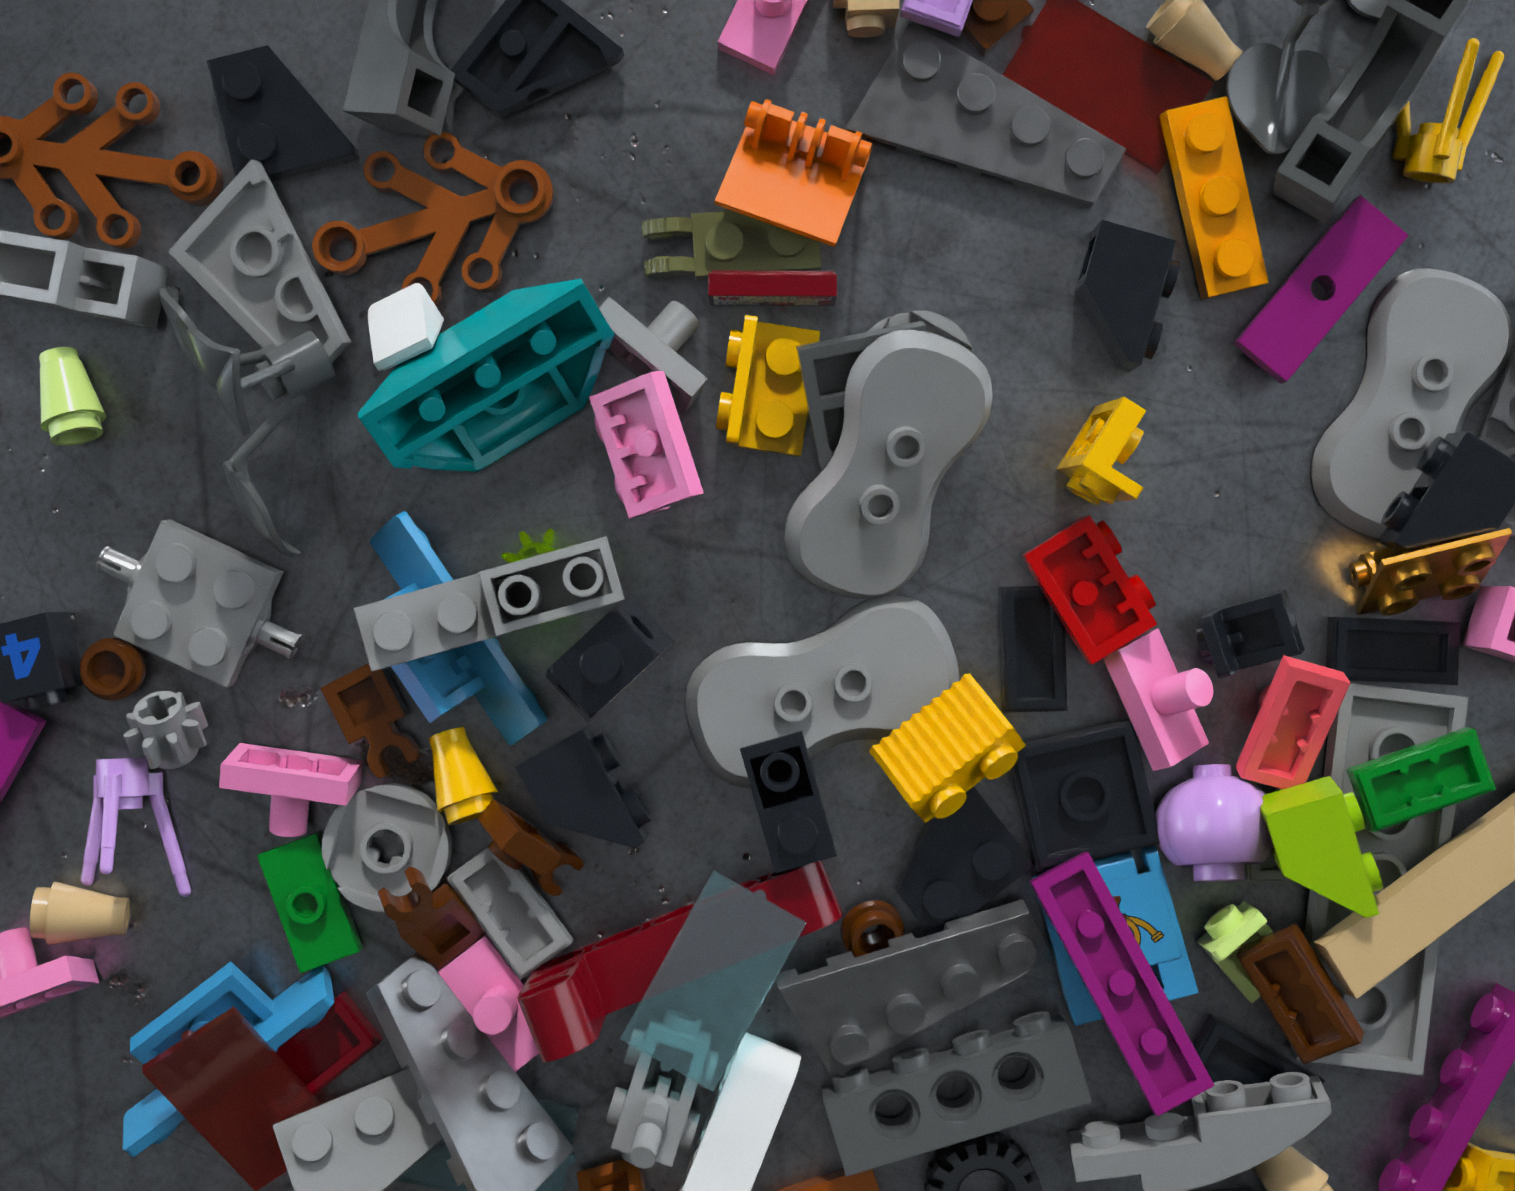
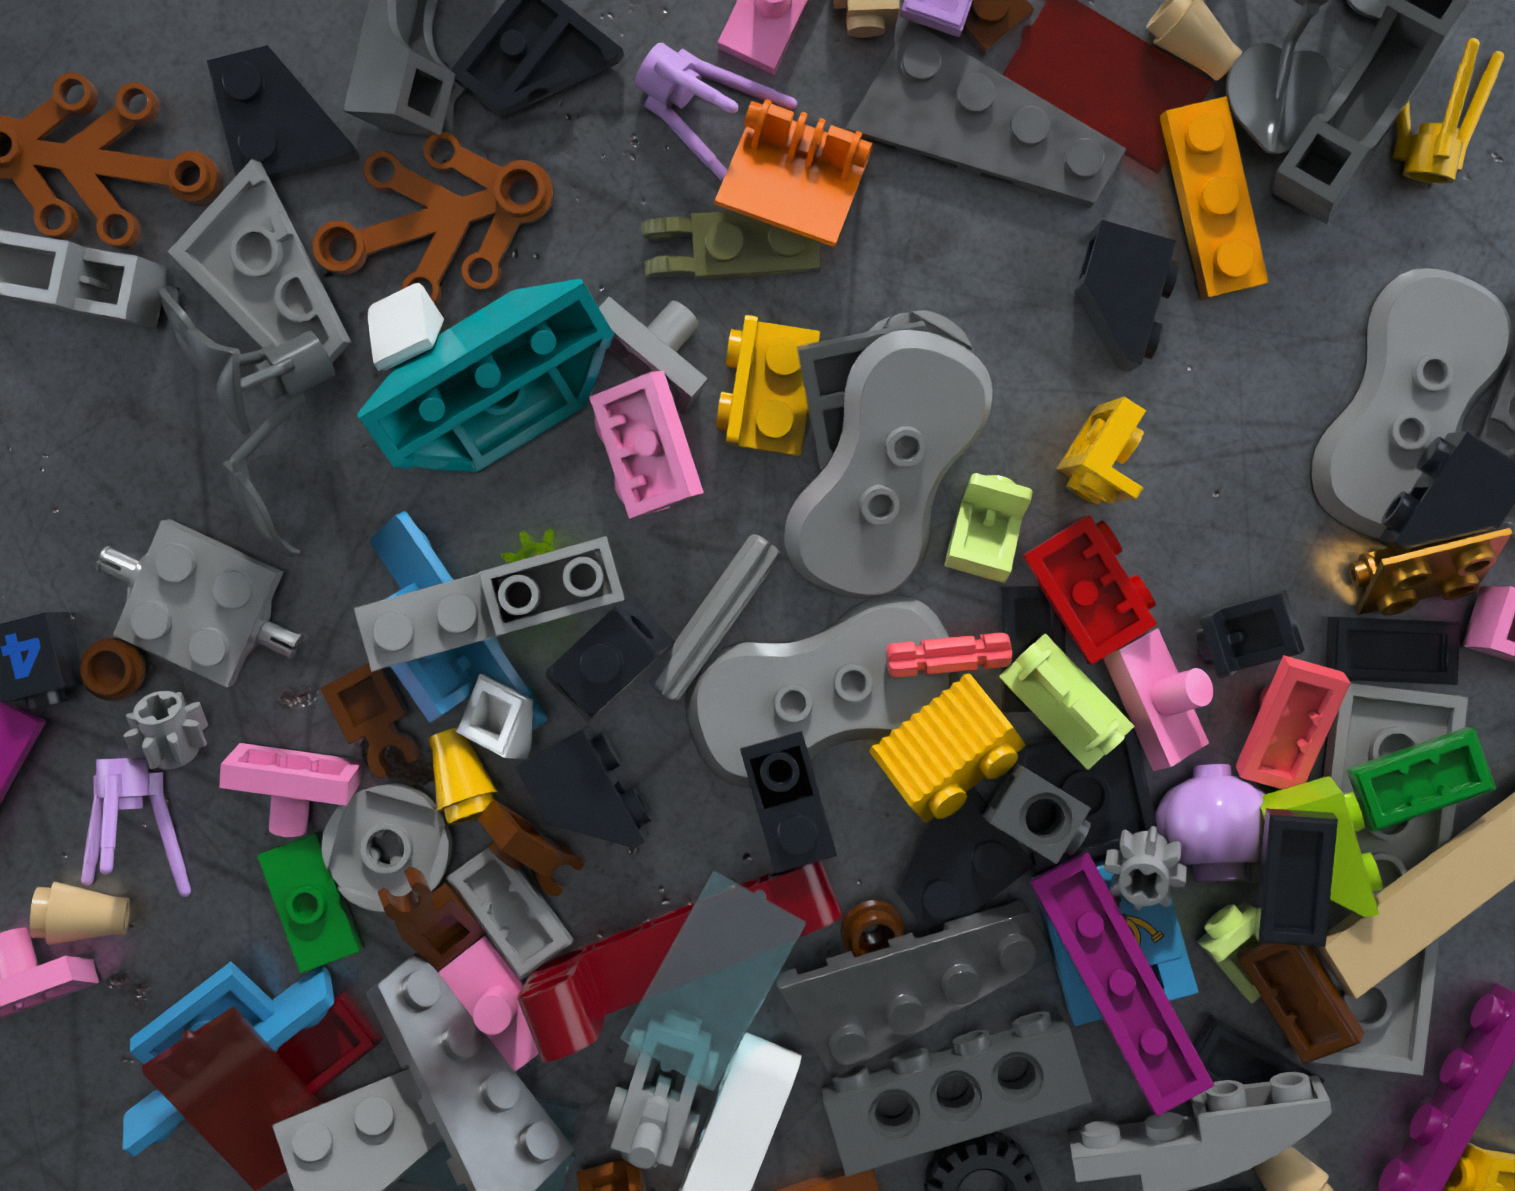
(68, 399): yellowish green cone -> none
(498, 719): none -> white slope
(675, 79): none -> lavender plant
(714, 617): none -> light grey axle
(772, 288): dark red tile -> none
(949, 655): none -> coral axle
(987, 526): none -> yellowish green bracket
(1012, 801): none -> dark grey brick
(1066, 701): none -> yellowish green hinge
(1145, 868): none -> light grey gear
(1295, 877): none -> black tile
(1344, 265): magenta tile -> none

